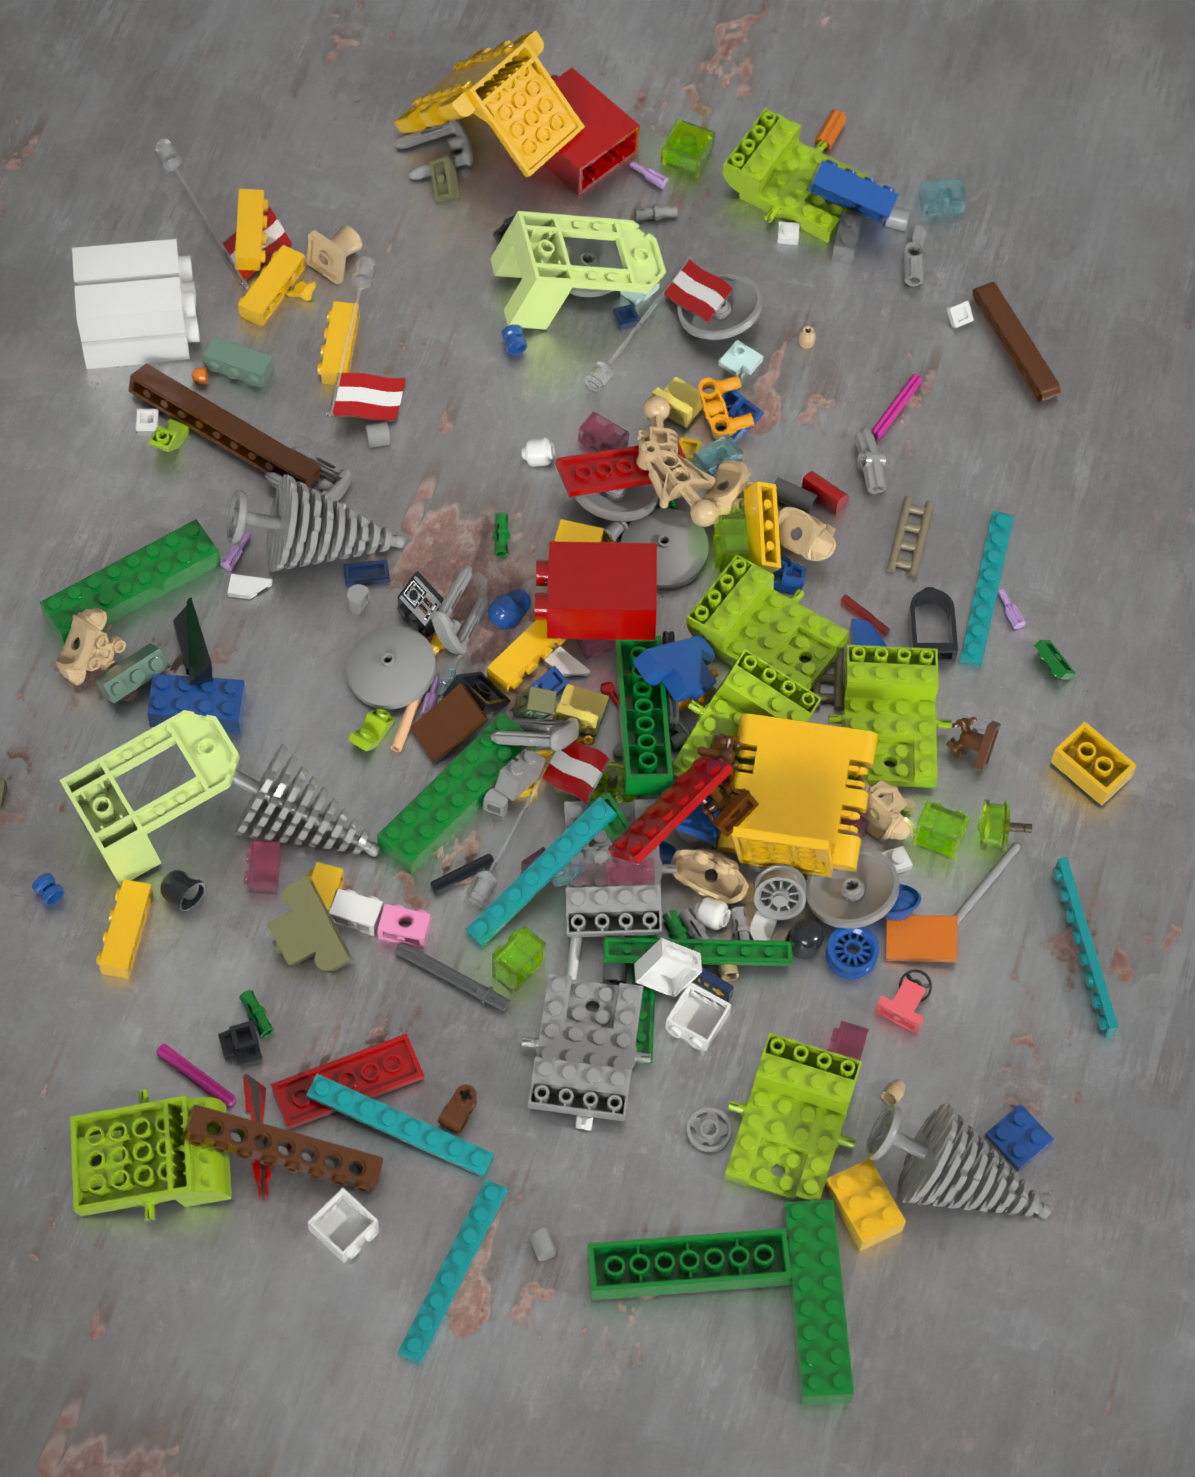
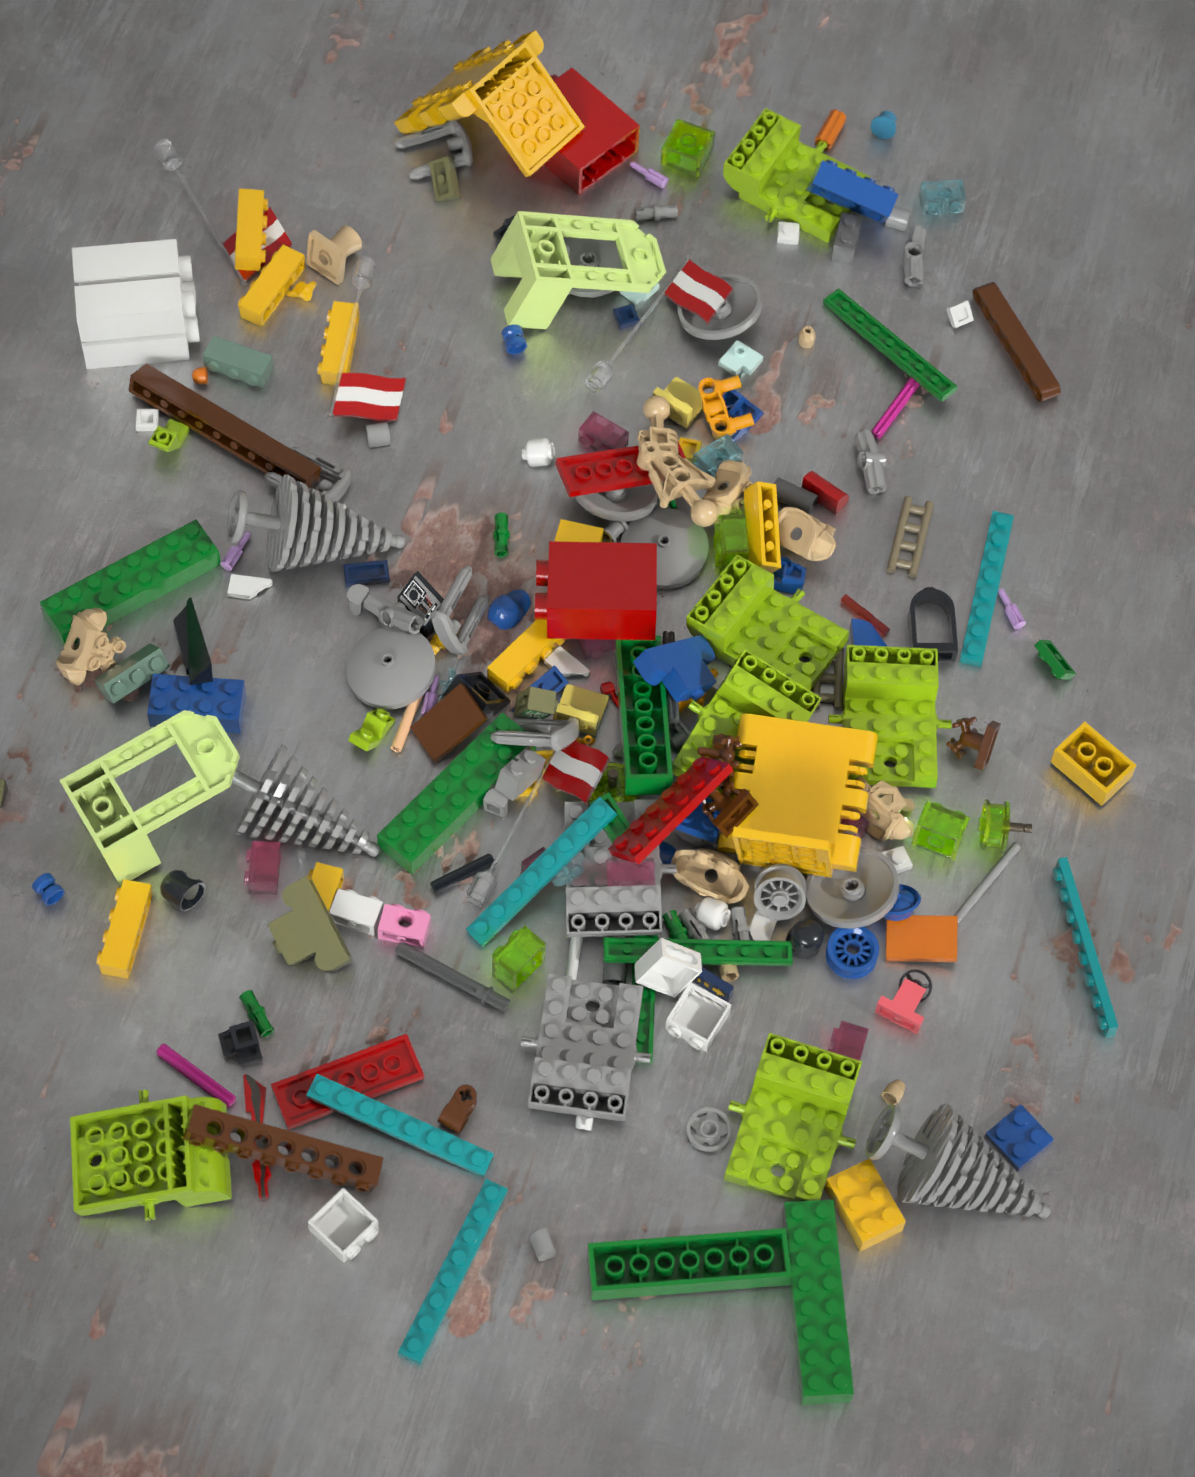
(393, 614): none -> light grey piece
(884, 125): none -> dark azure piece
(890, 345): none -> green tile

